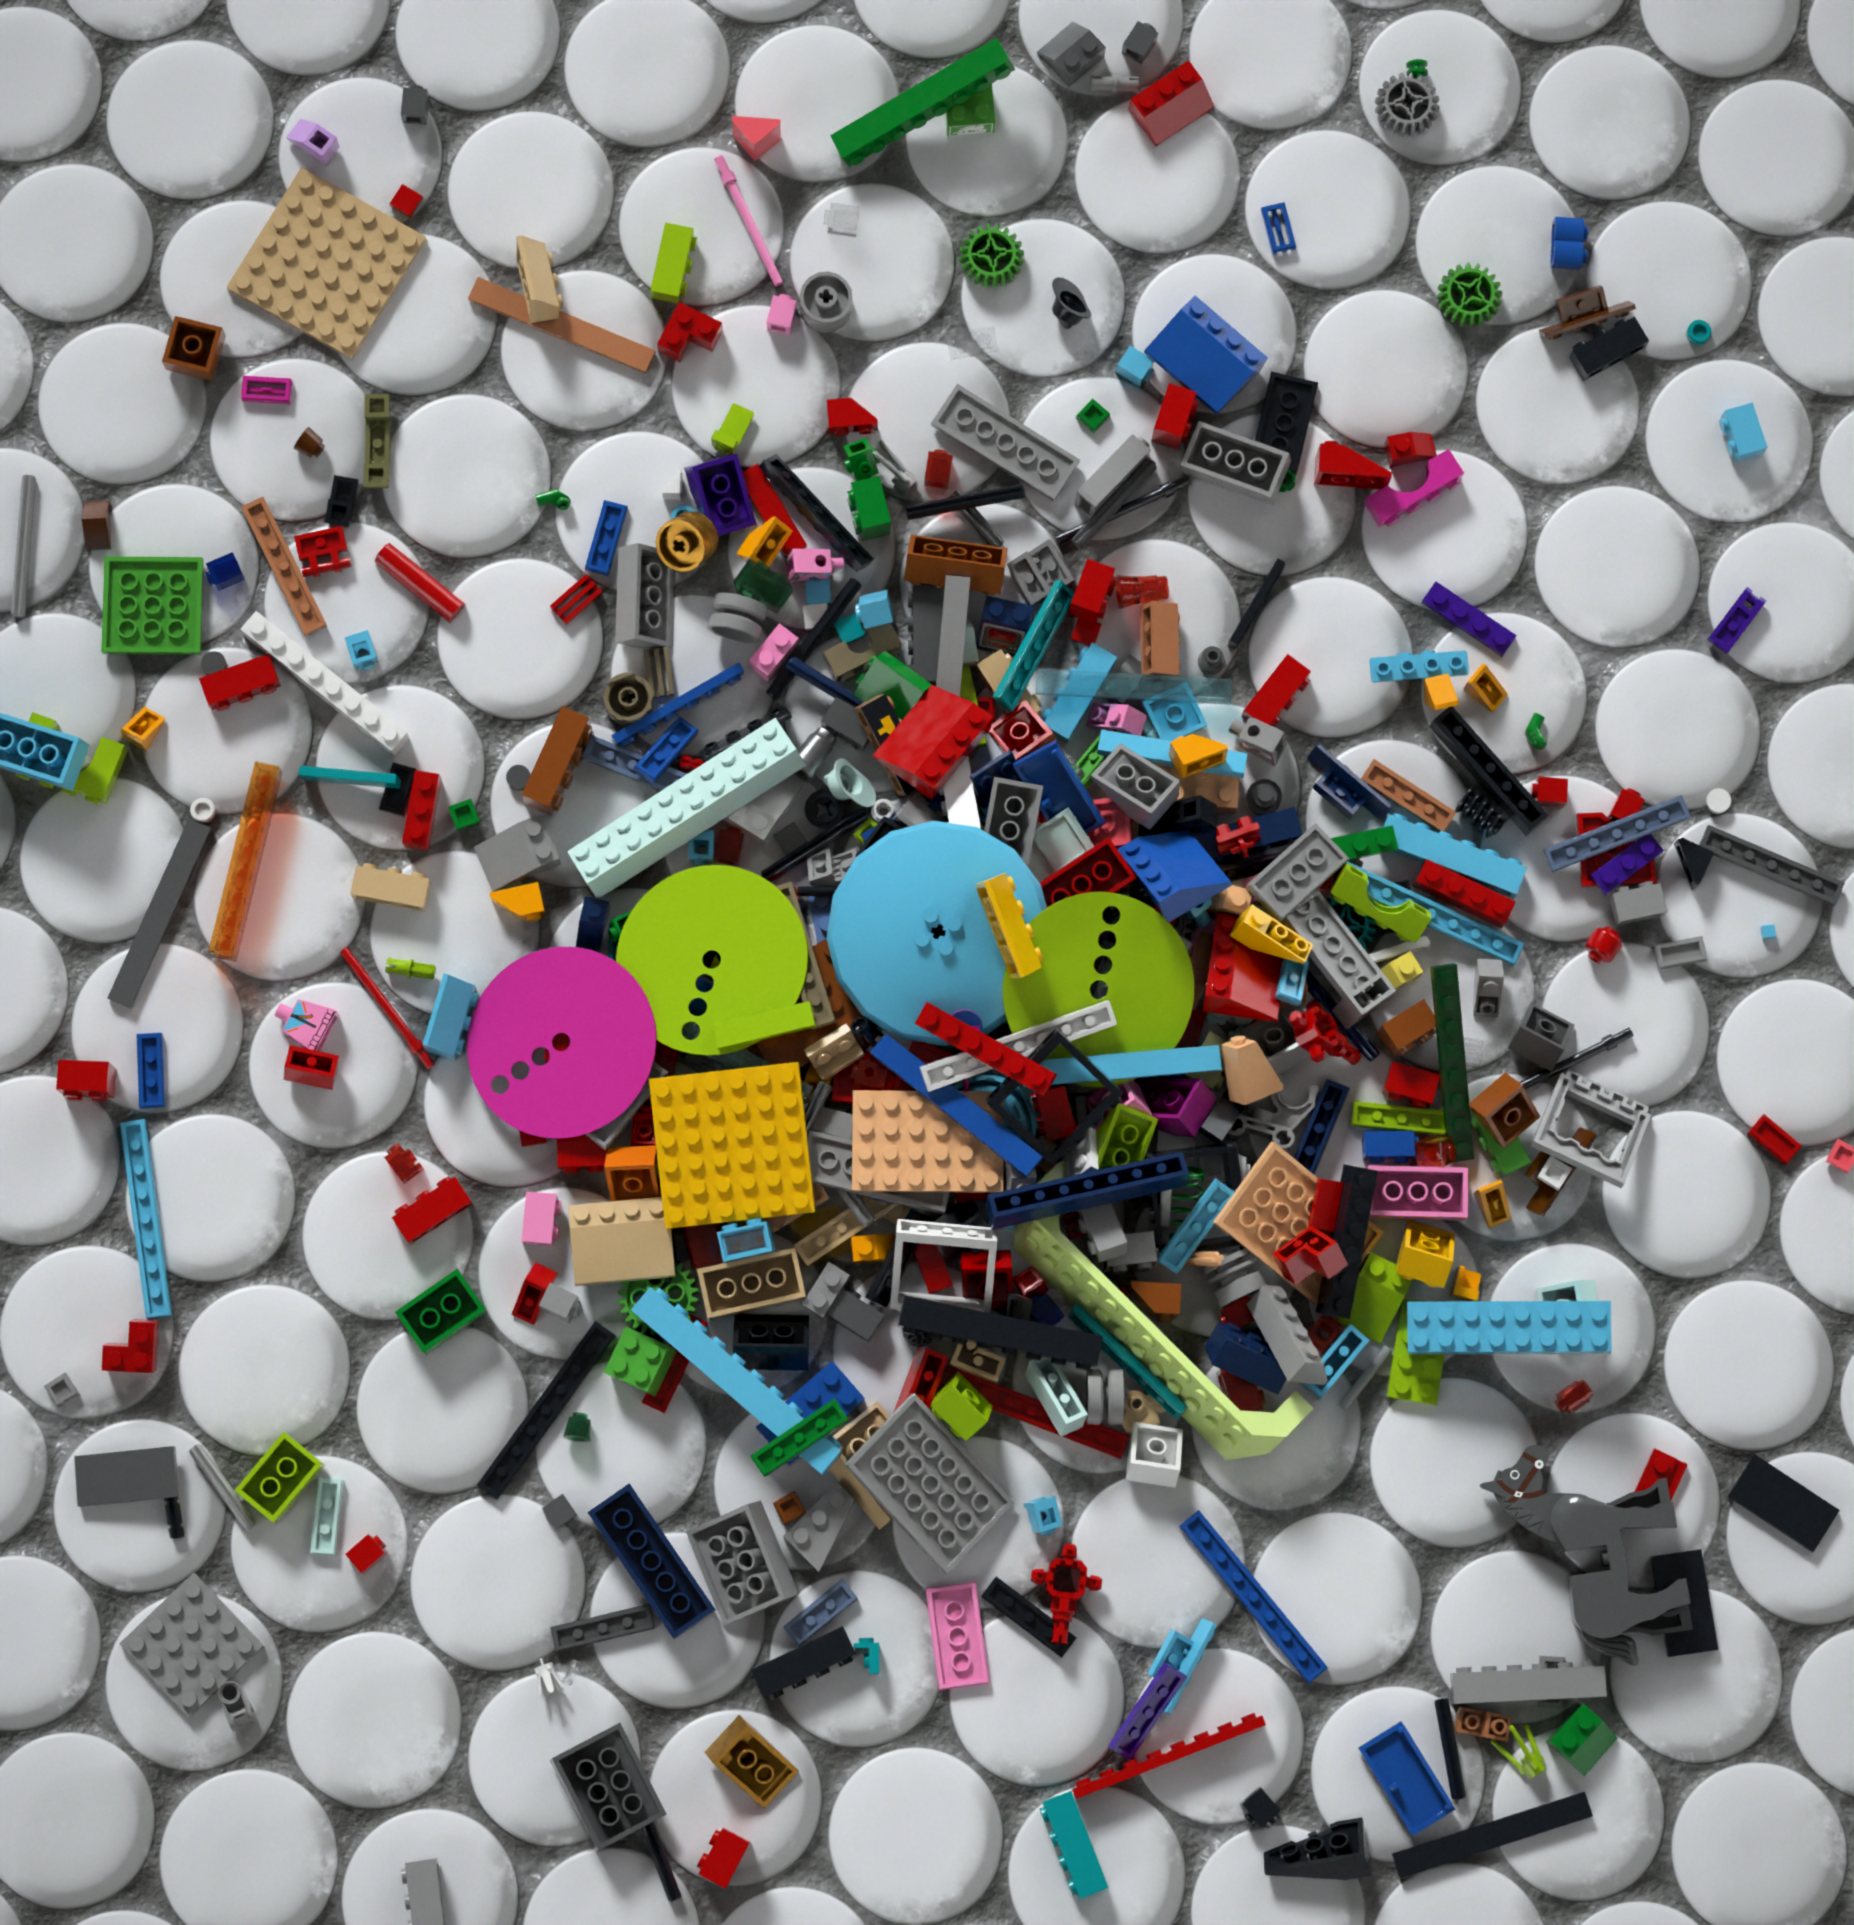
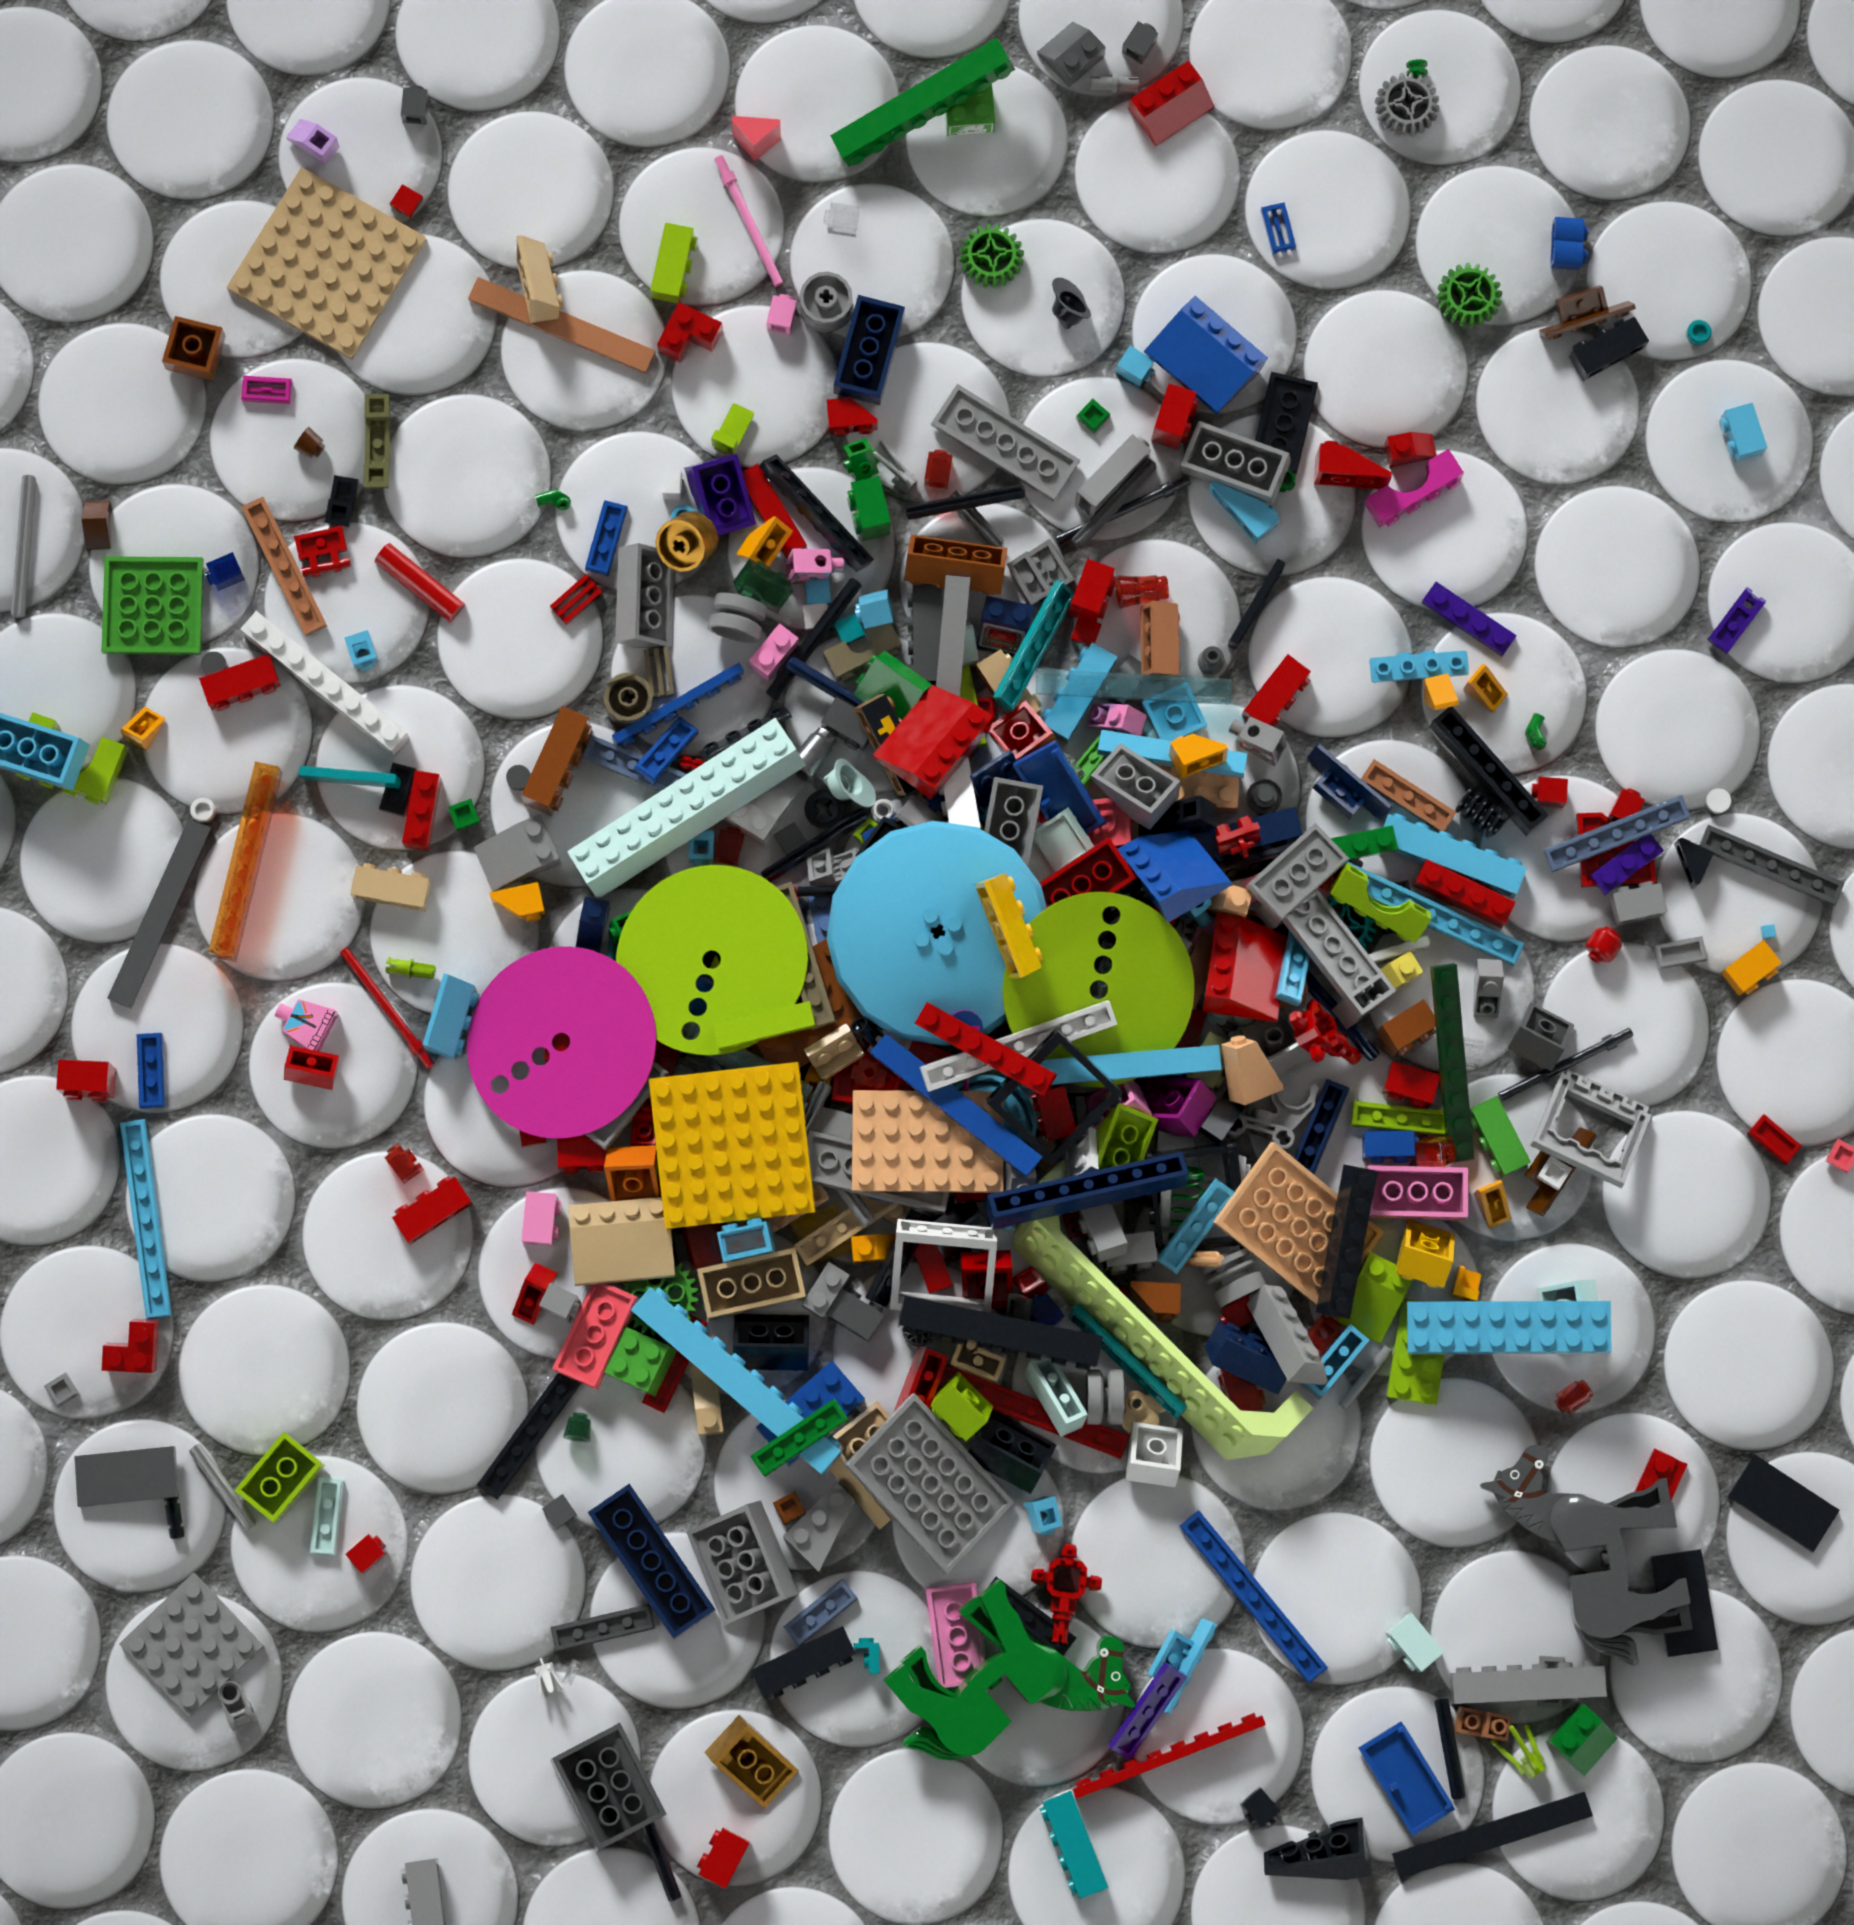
(441, 1312): green brick -> none
(595, 1334): none -> coral tile
(706, 1403): none -> tan slope
(869, 350): none -> dark blue brick
(969, 1718): none -> green animal
(972, 343): clear brick -> none
(1011, 1451): none -> black slope
(1248, 512): none -> medium azure slope
(1269, 936): yellow slope -> none
(1309, 1253): red brick -> none
(1325, 1204): red tile -> none
(1414, 1643): none -> light aqua brick
(1504, 1109): dark orange slope -> none
(1751, 968): none -> light orange brick

